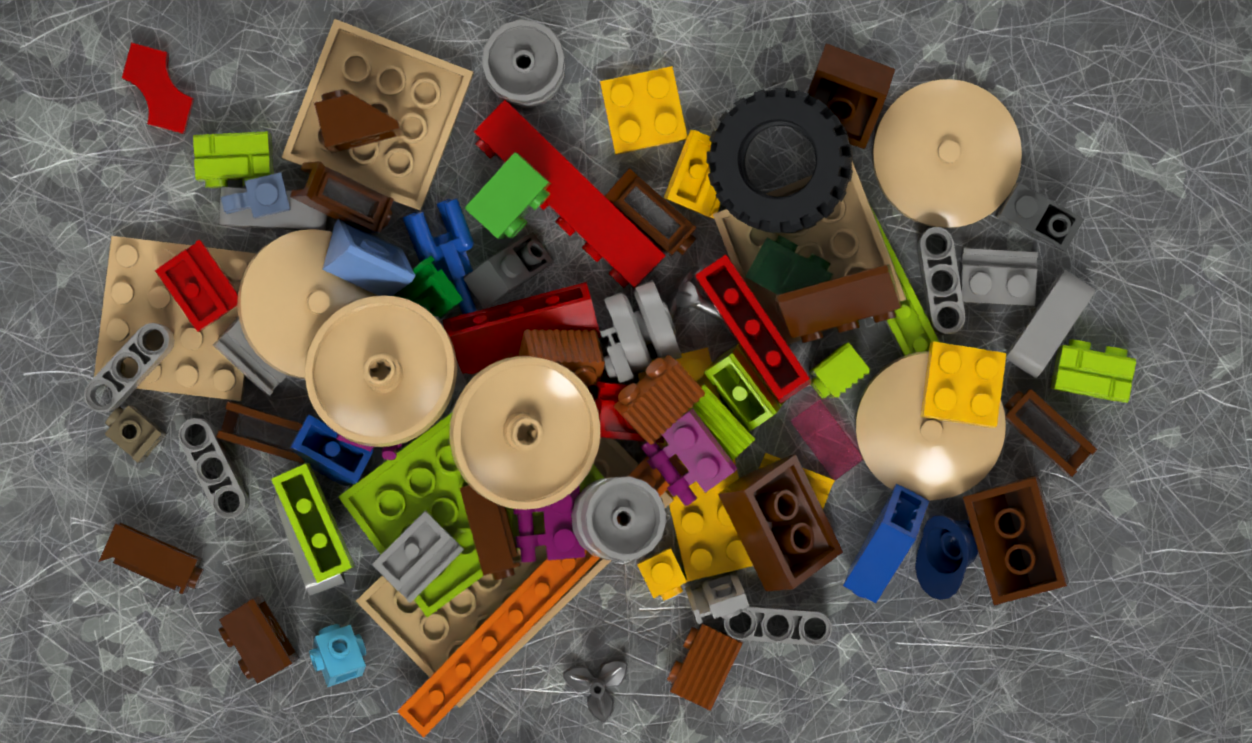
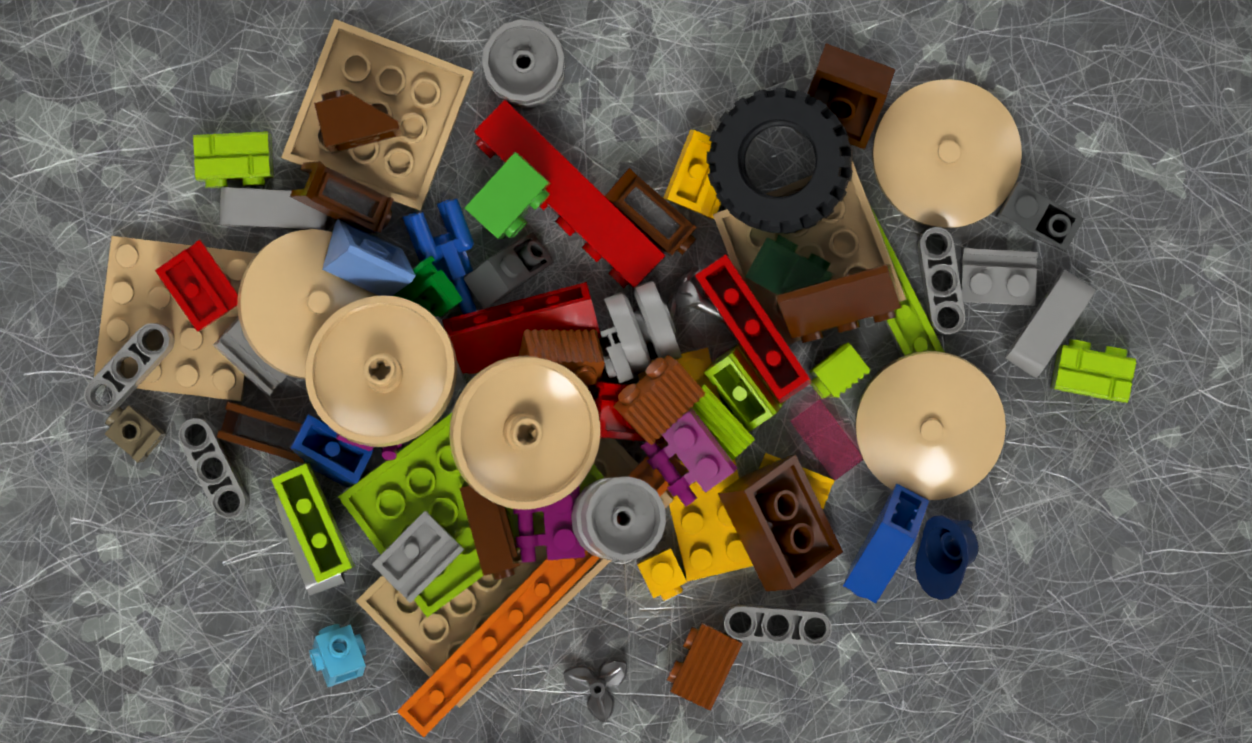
(149, 72): red tile -> none
(153, 558): reddish brown window -> none
(257, 639): reddish brown slope -> none
(263, 195): sand blue plate -> none
(643, 110): yellow plate -> none
(718, 596): light grey plate -> none
(963, 384): yellow plate -> none
(1016, 540): reddish brown slope -> none
(1048, 431): reddish brown window -> none

